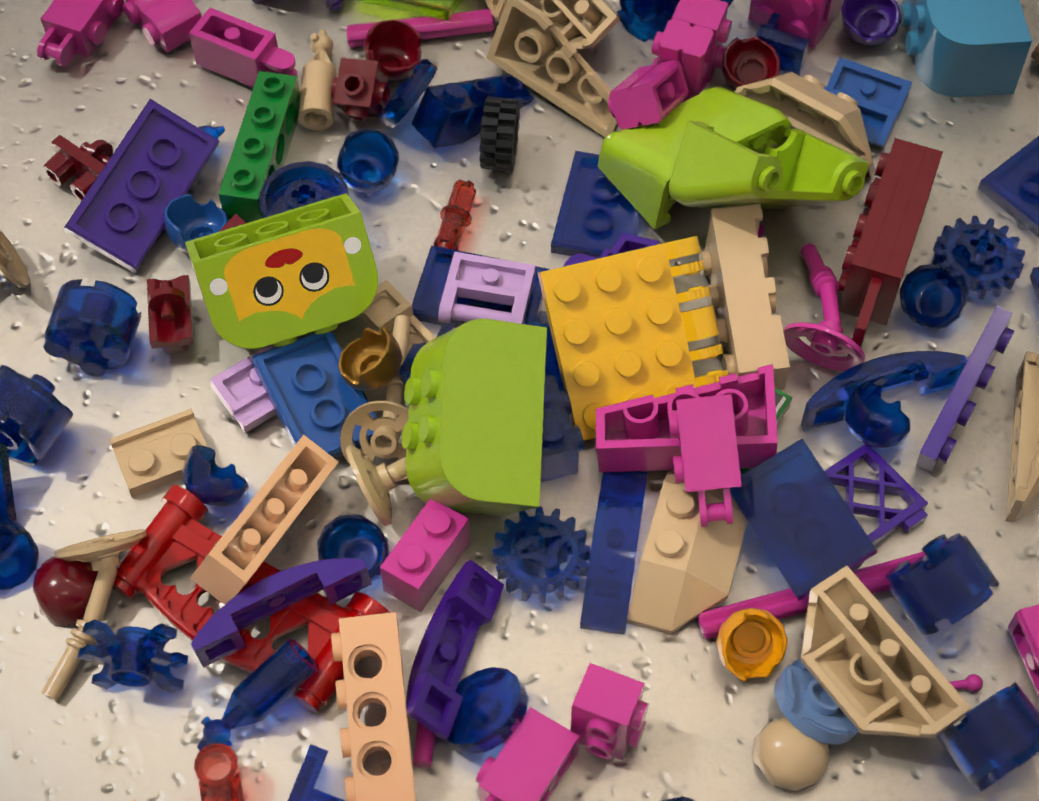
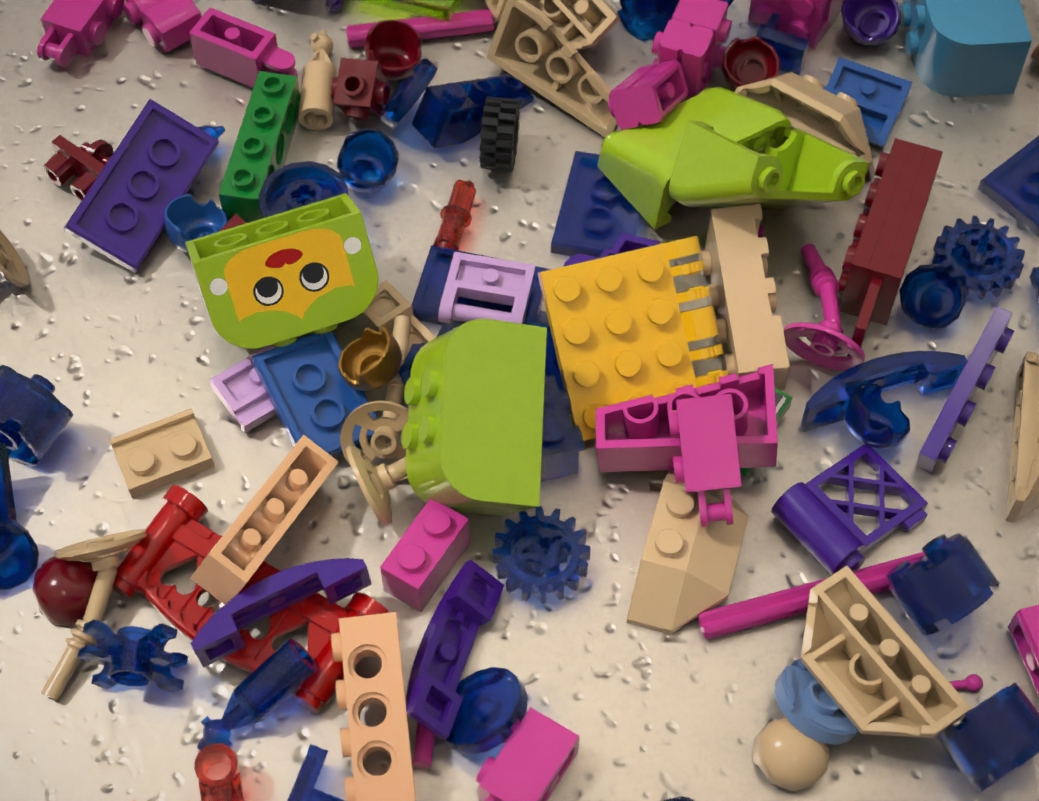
(92, 326): clear blue brick -> none
(170, 314): dark red hips -> none
(212, 483): clear blue hair -> none
(354, 538): clear blue hair -> none
(608, 712): dark pink brick -> none
(613, 551): clear blue slope -> none
(751, 643): light orange hair -> none
(801, 518): clear blue tile -> none

